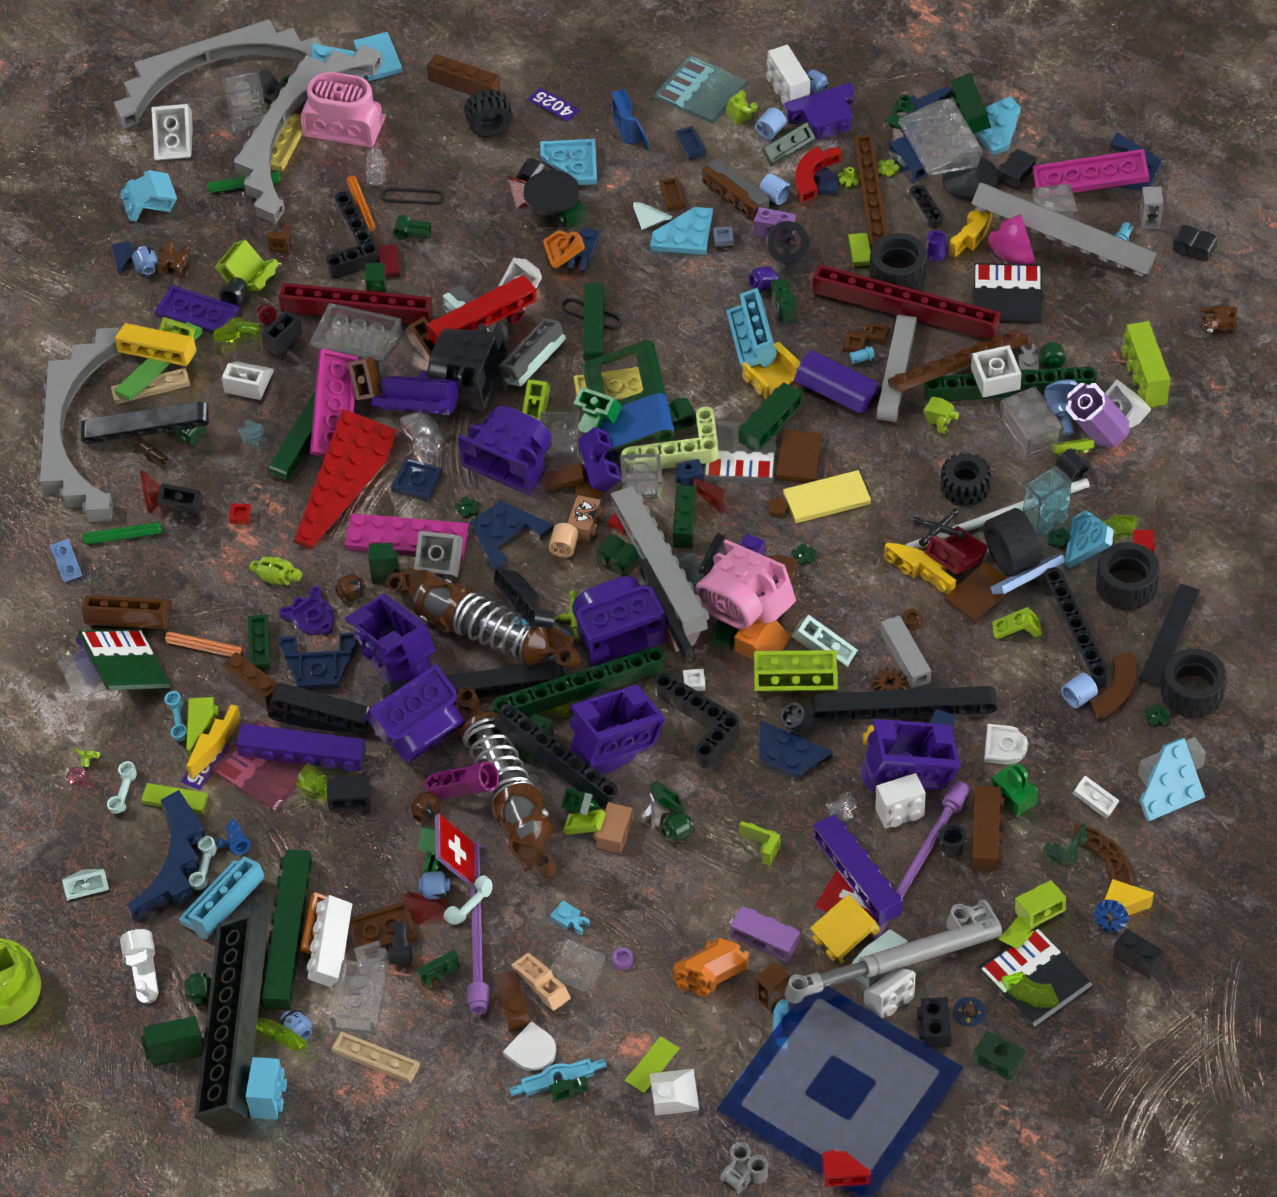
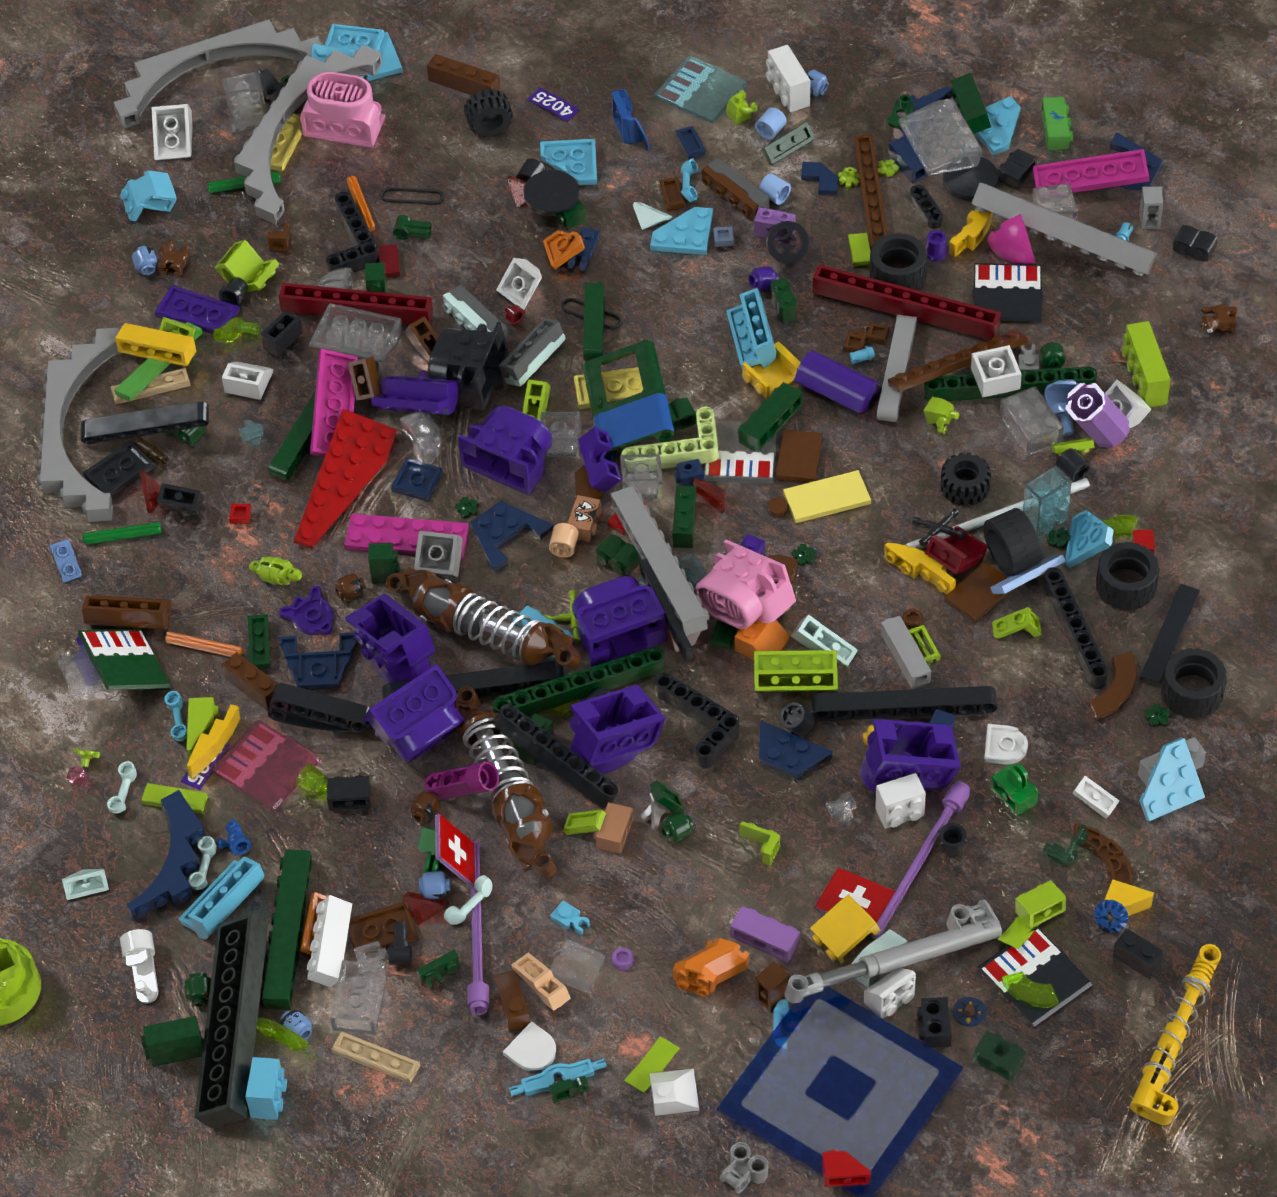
(118, 469): none -> black plate
(122, 254): dark blue tile -> none
(266, 313): dark red tile -> none
(301, 747): dark purple brick -> none
(337, 278): none -> clear brick
(354, 37): none -> medium azure tile
(375, 166): clear axle -> none
(486, 308): red brick -> none
(524, 598): black beam -> none
(564, 477): reddish brown tile -> none
(578, 801): dark green tile -> none
(595, 408): green brick -> none
(689, 168): none -> medium azure bar
(695, 679): white plate -> none
(714, 548): black axle -> none
(807, 168): red arch -> none
(824, 111): dark purple brick -> none
(857, 869): dark purple brick -> none
(881, 680): reddish brown gear -> none
(935, 654): none -> lime tile
(986, 828): reddish brown brick -> none
(1056, 123): none -> bright green brick
(1079, 690): light blue piece -> none
(1171, 1041): none -> yellow piece

